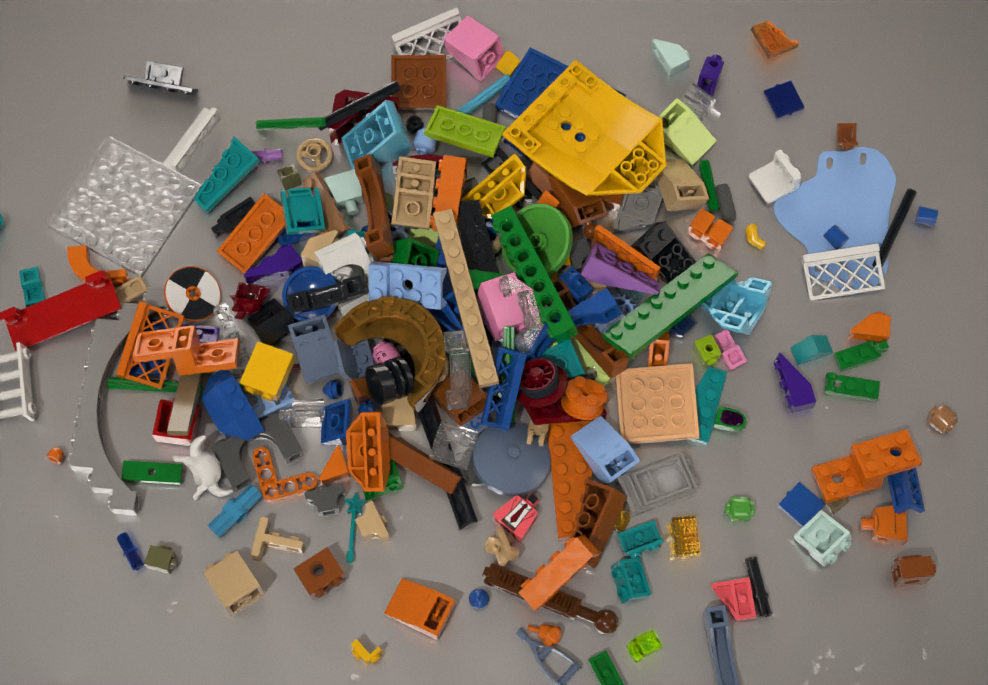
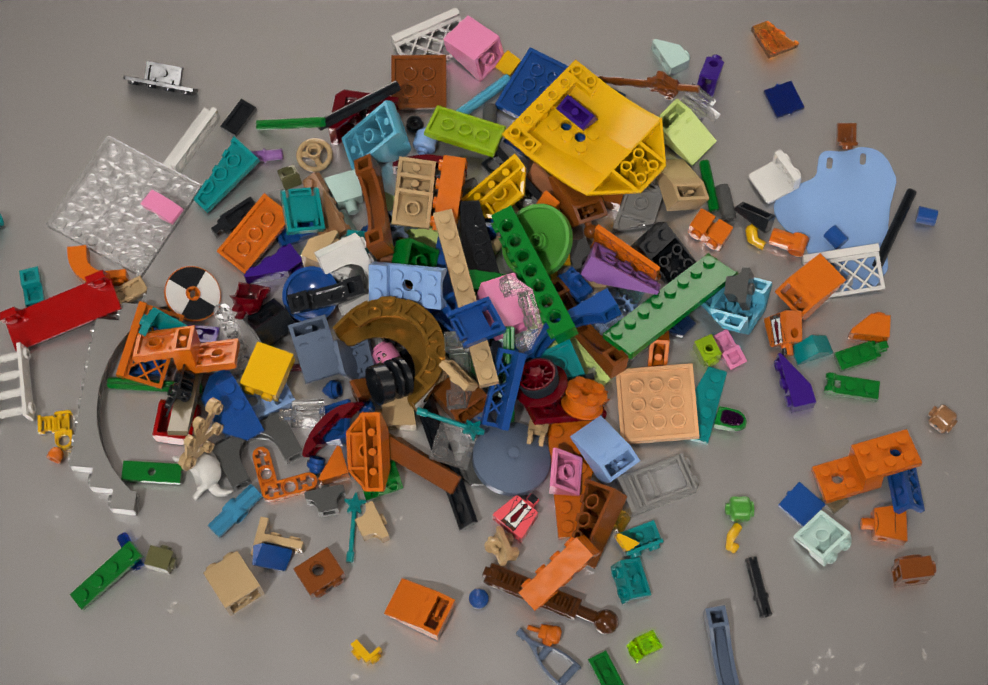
(59, 425): none -> yellow piece
(106, 575): none -> green plate
(159, 320): none -> teal bracket
(162, 206): none -> bright pink slope
(180, 389): none -> black hinge
(201, 434): none -> tan plant
(238, 118): none -> black tile
(271, 556): none -> blue slope
(315, 439): none -> dark red slope
(316, 464): none -> blue plate
(458, 375): none -> tan plate
(468, 428): none -> teal piece
(472, 325): none -> blue container
(565, 473): none -> bright pink slope
(576, 113): none -> dark purple slope
(625, 542): none -> yellow slope
(659, 83): none -> dark orange bar
(684, 537): clear yellow brick -> none
(731, 537): none -> yellow arm
(737, 598): coral wing -> none
(740, 288): none -> dark grey brick
(756, 216): none -> black slope
(784, 330): none -> orange torso
(793, 243): none -> orange piece
(810, 286): none -> orange slope

